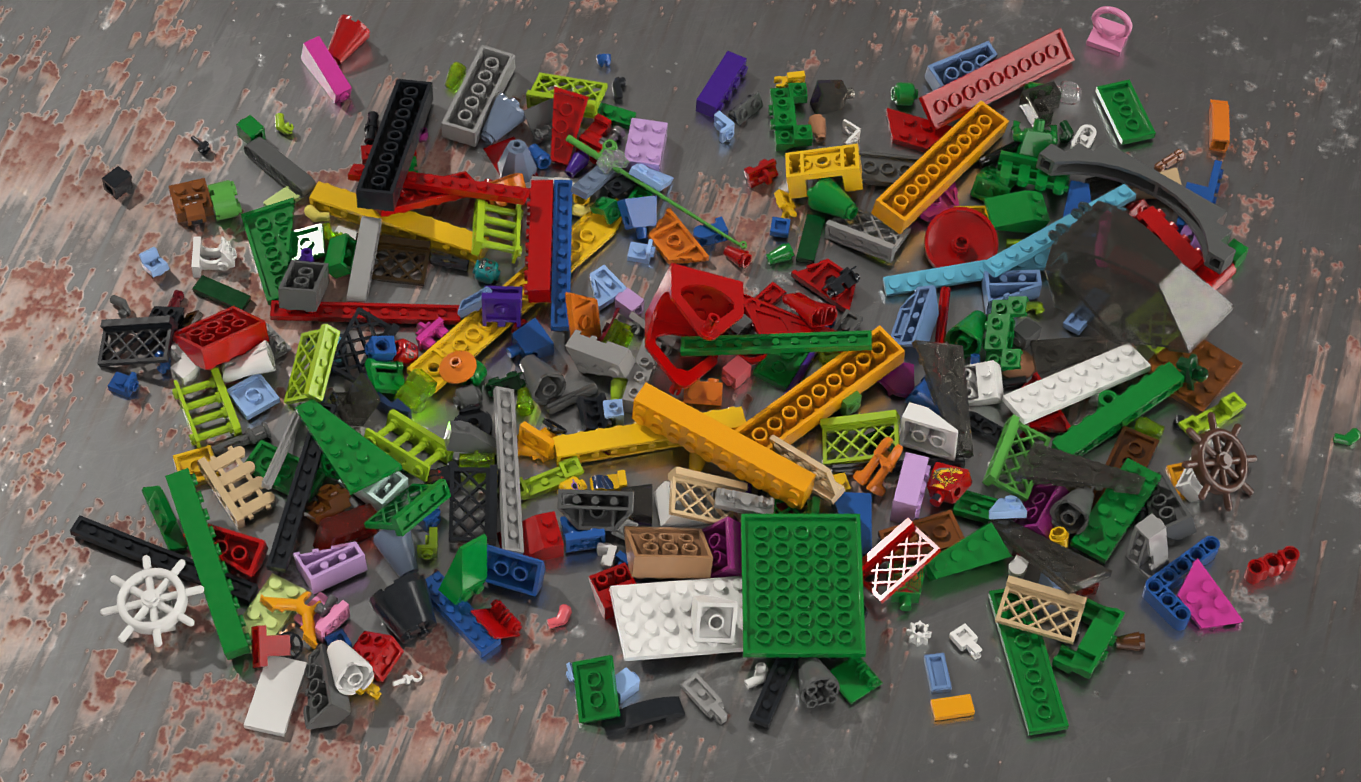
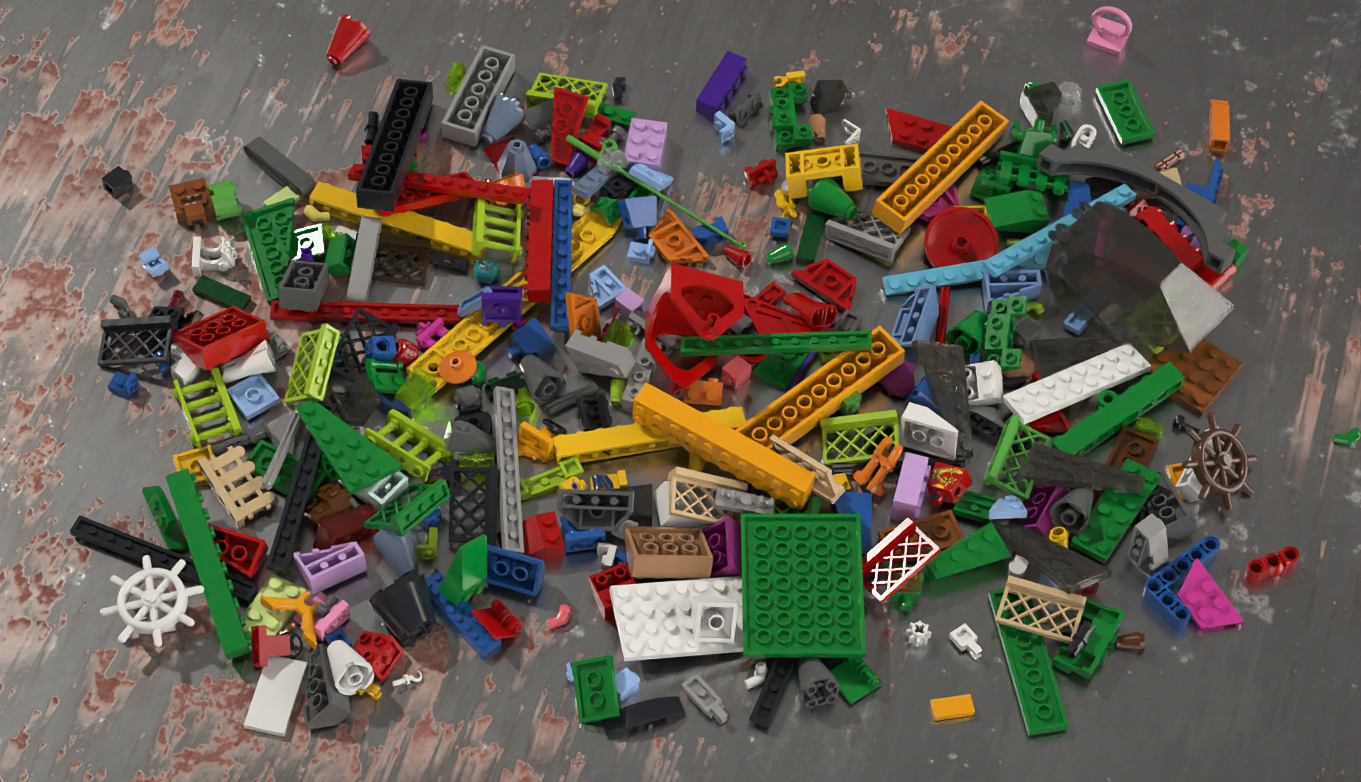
(203, 146): black hand -> none
(250, 129): green brick -> none
(283, 127): lime arm -> none
(325, 69): dark pink slope -> none
(604, 58): blue hinge -> none
(614, 410): light blue bracket -> none
(835, 286): black hinge -> none
(904, 94): green head -> none
(937, 673): medium blue tile -> none
(959, 64): medium blue wedge -> none
(996, 78): plate -> none
(1080, 640): none -> black pin
(1191, 370): dark green hips -> none
(1224, 411): lime slope -> none

